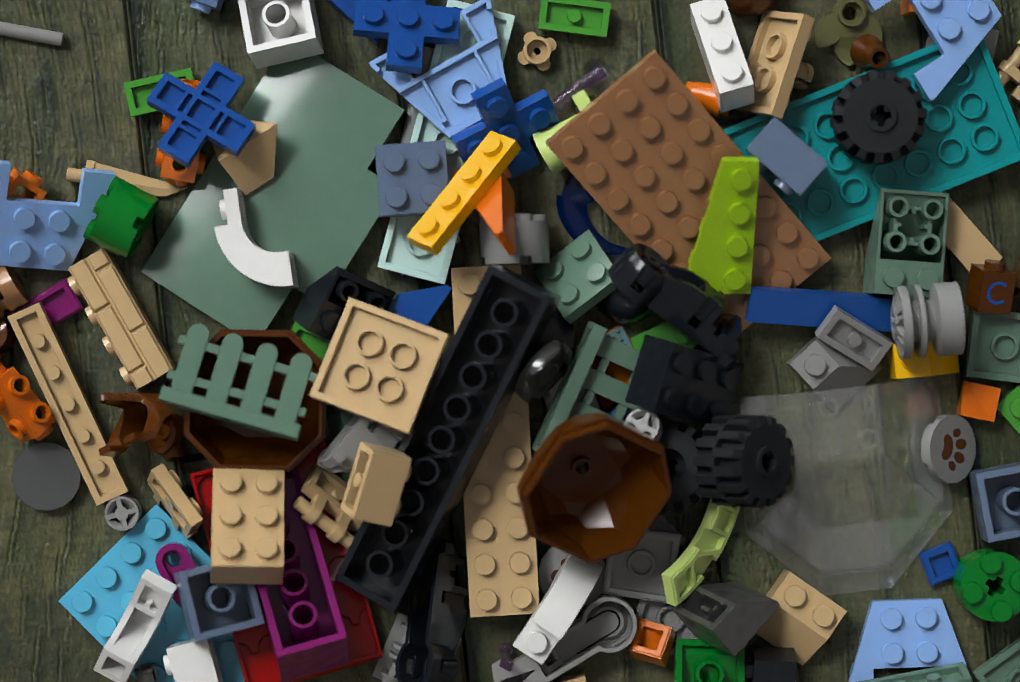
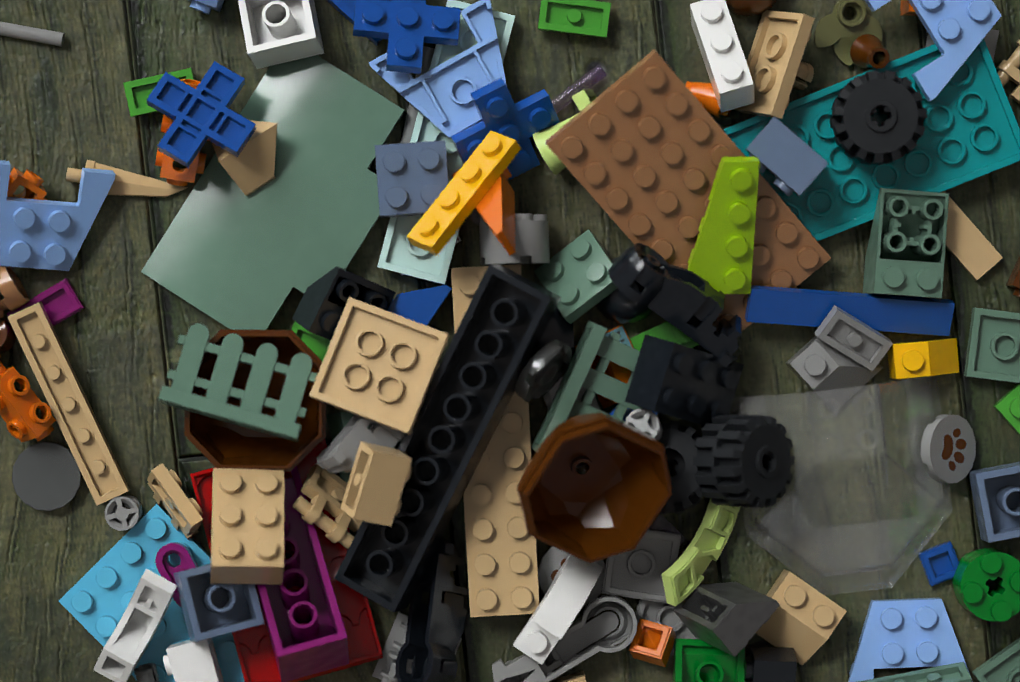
(121, 218): green brick -> none
(121, 318): tan brick -> none
(145, 422): reddish brown piece -> none
(238, 246): white arch -> none
(506, 650): clear purple hinge -> none
(528, 56): tan plate -> none
(574, 215): clear blue piece -> none
(921, 320): light grey wheel -> none
(978, 401): orange slope -> none
(990, 287): reddish brown brick -> none

